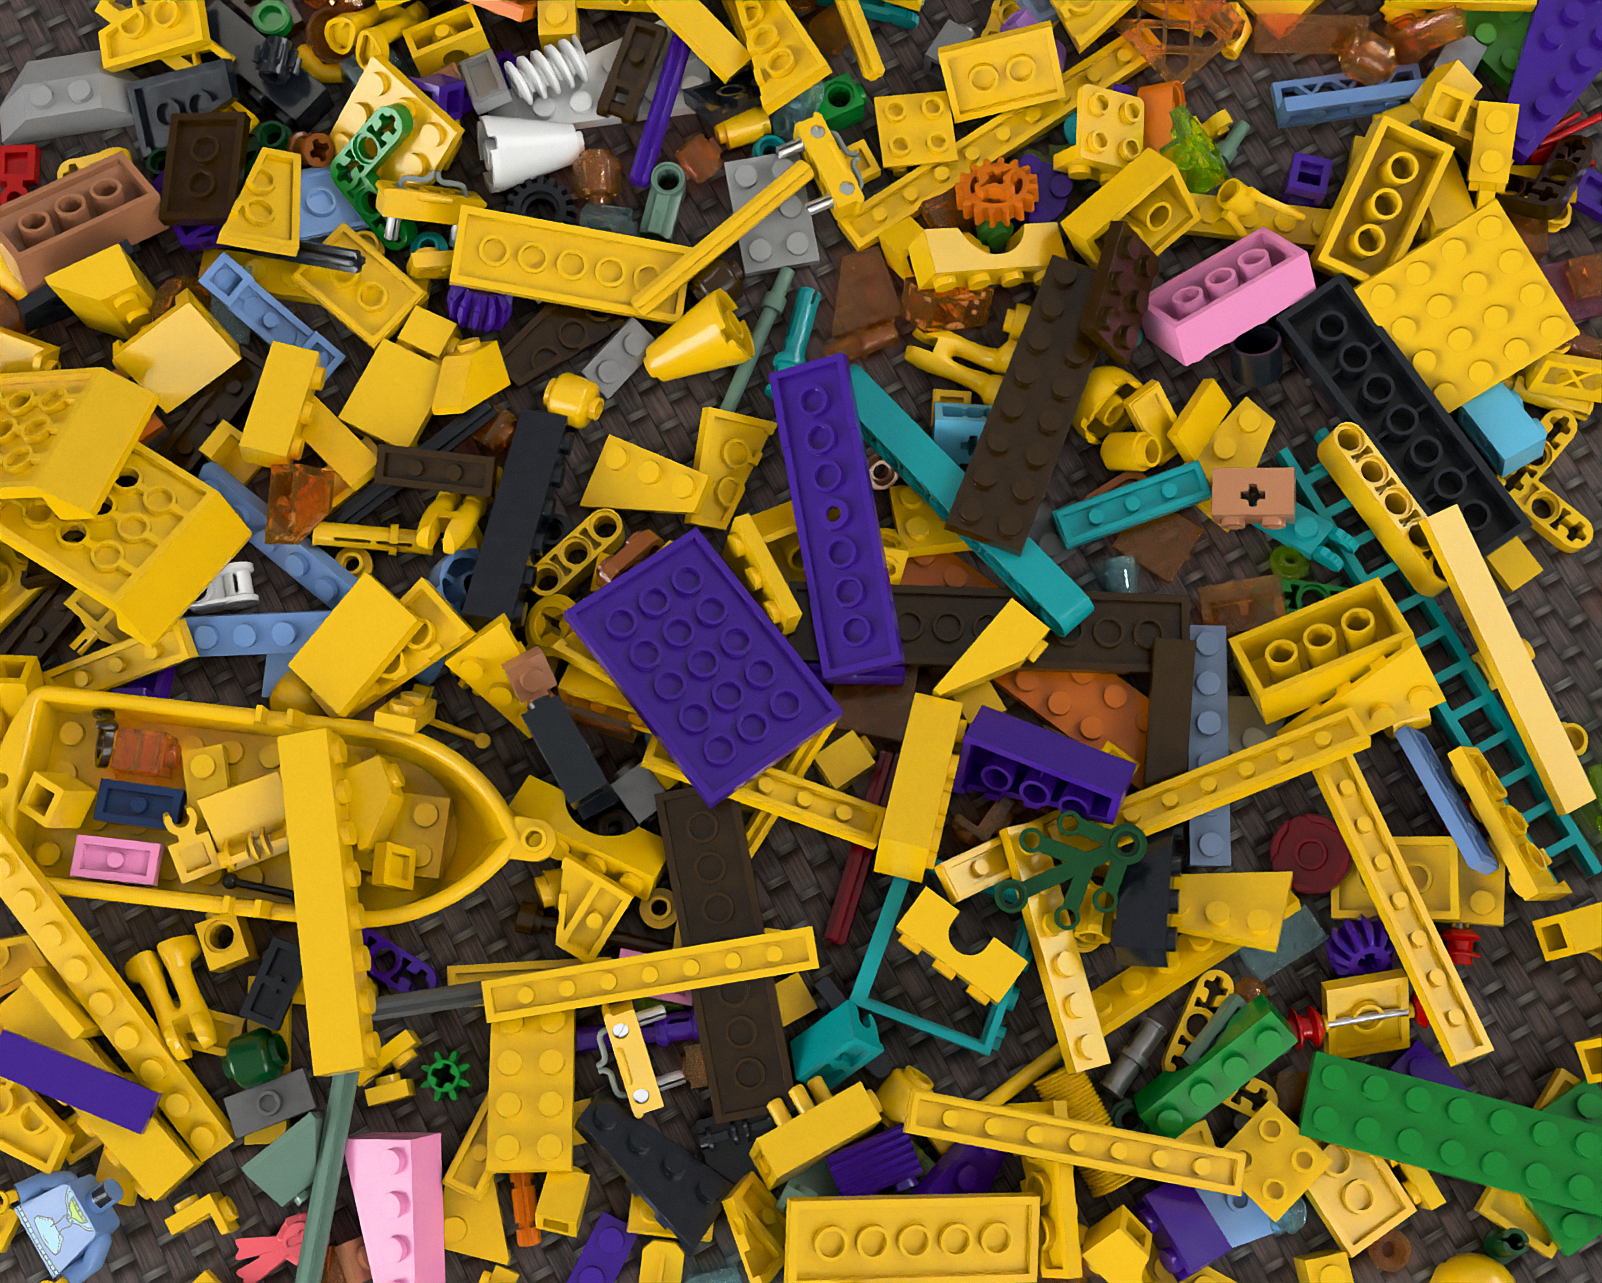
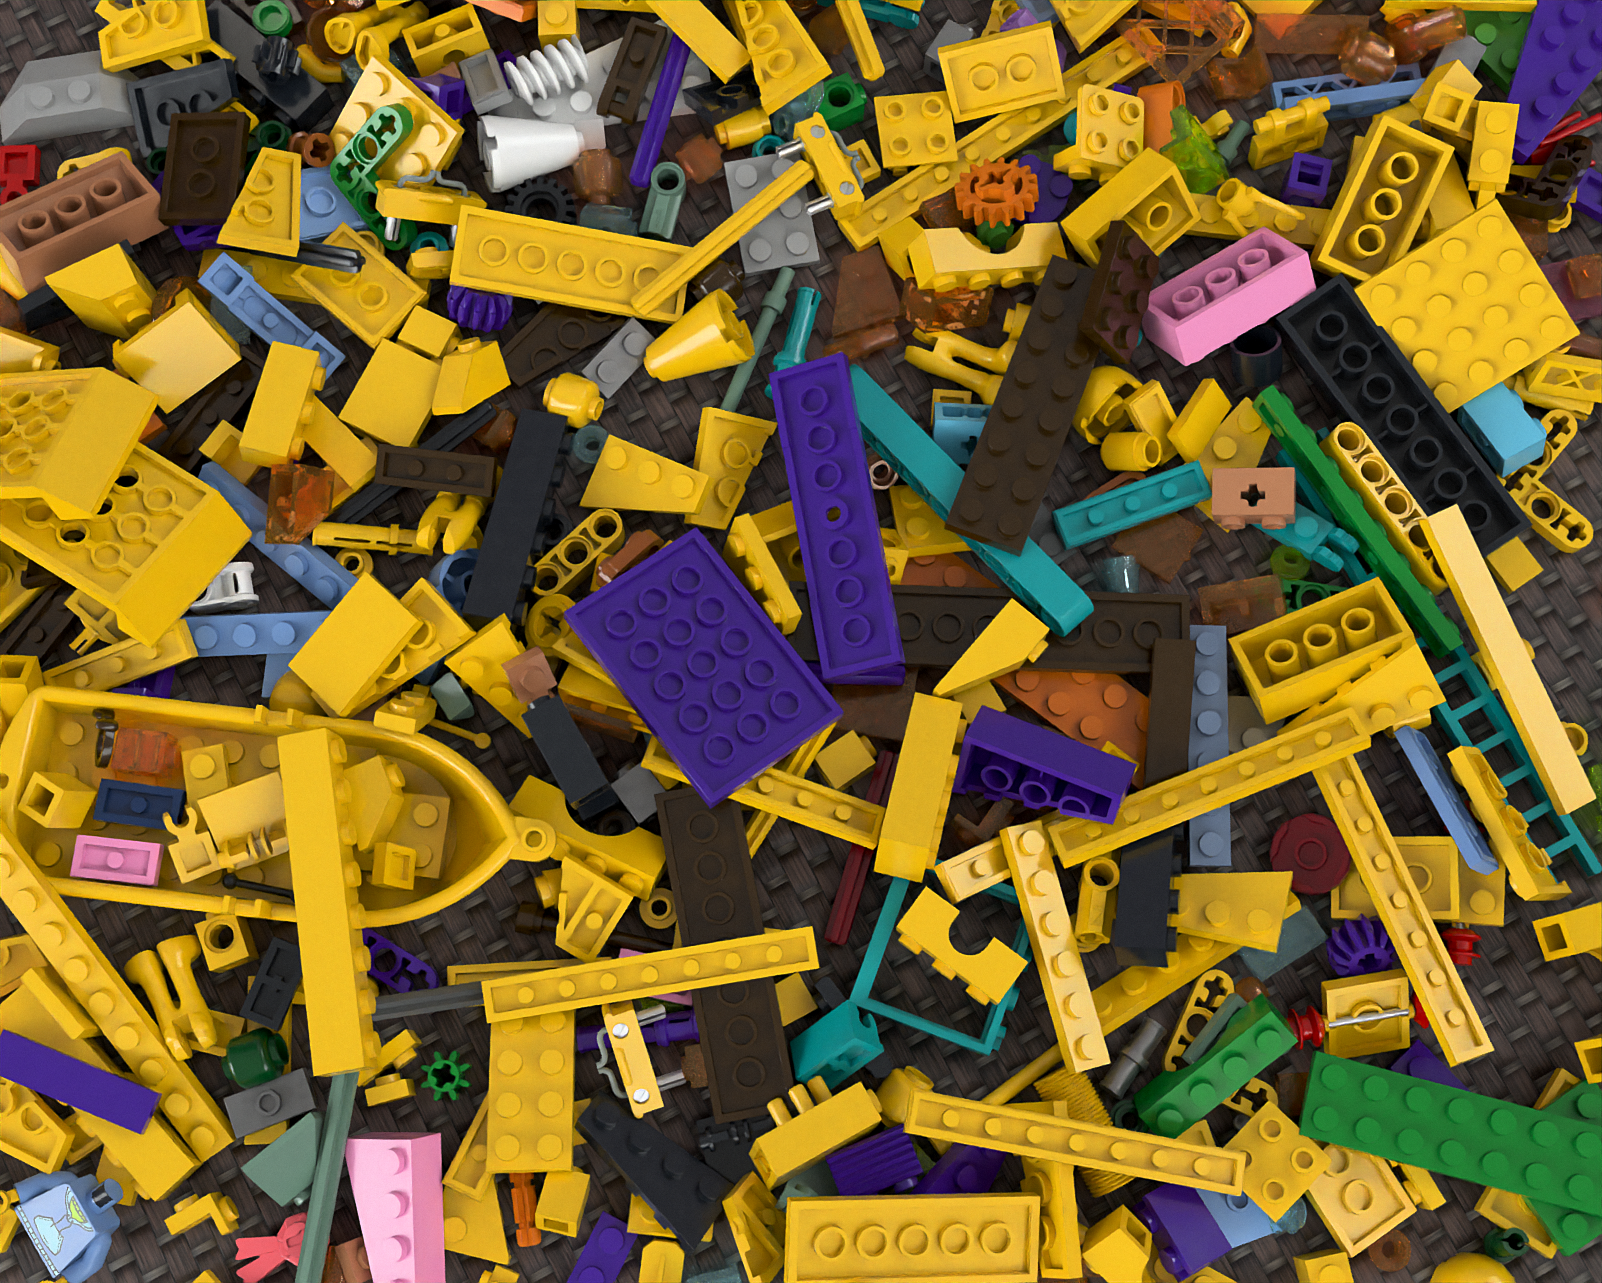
(452, 698): none -> sand green slope
(583, 436): none -> clear light blue plate
(592, 132): none -> white sticker
(1077, 865): dark green plant -> none
(1240, 76): none -> clear orange bracket
(1288, 131): none -> yellow plate
(1348, 510): none -> green plate

